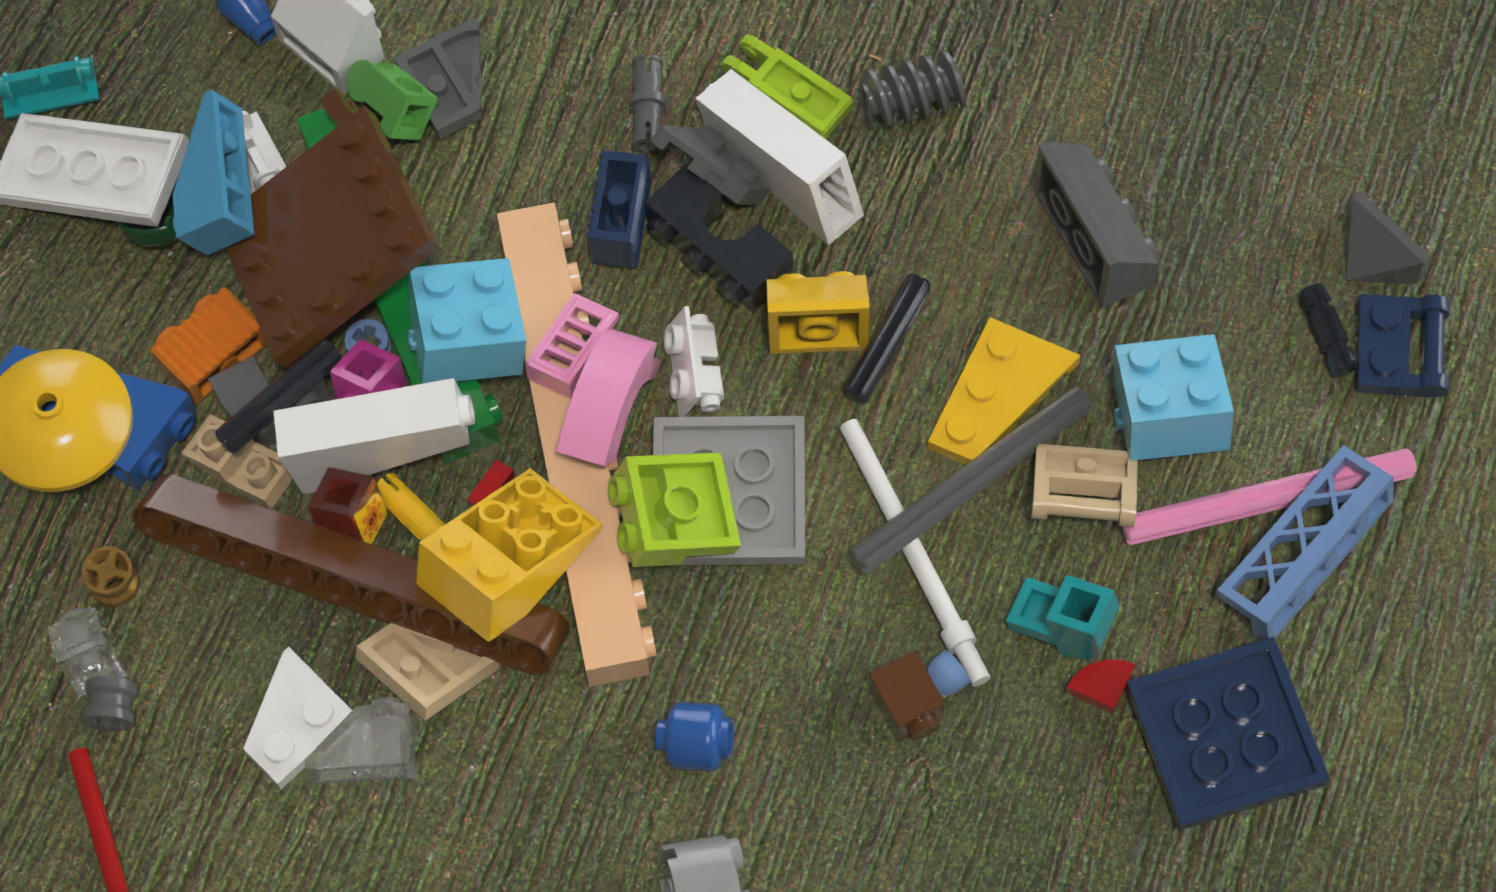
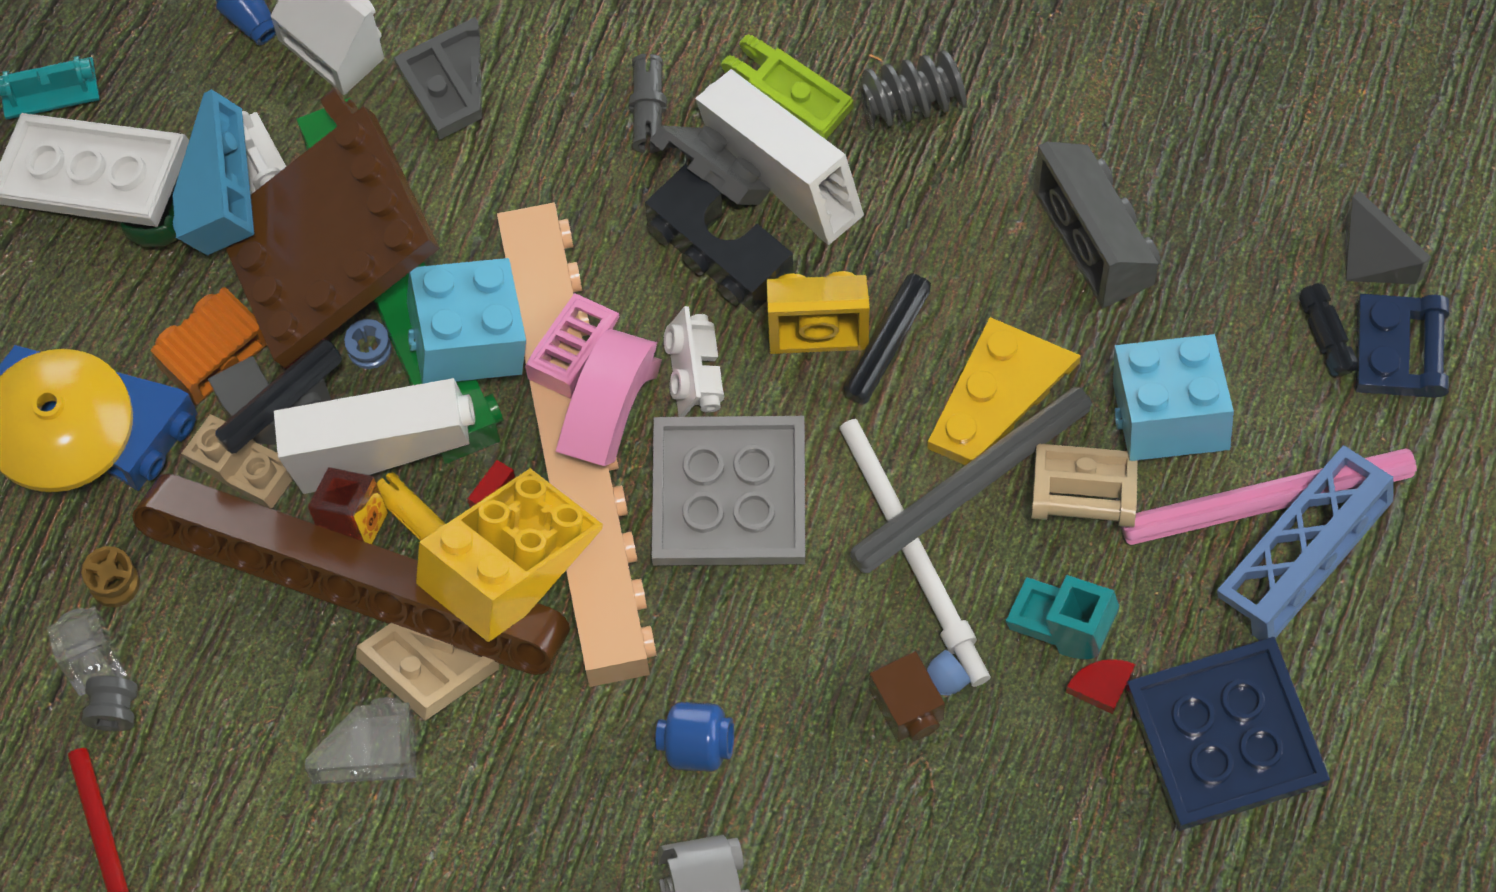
(292, 719): white wing -> none
(367, 371): dark pink brick -> none
(394, 95): bright green leg -> none
(619, 209): dark blue brick -> none
(673, 508): lime plate -> none

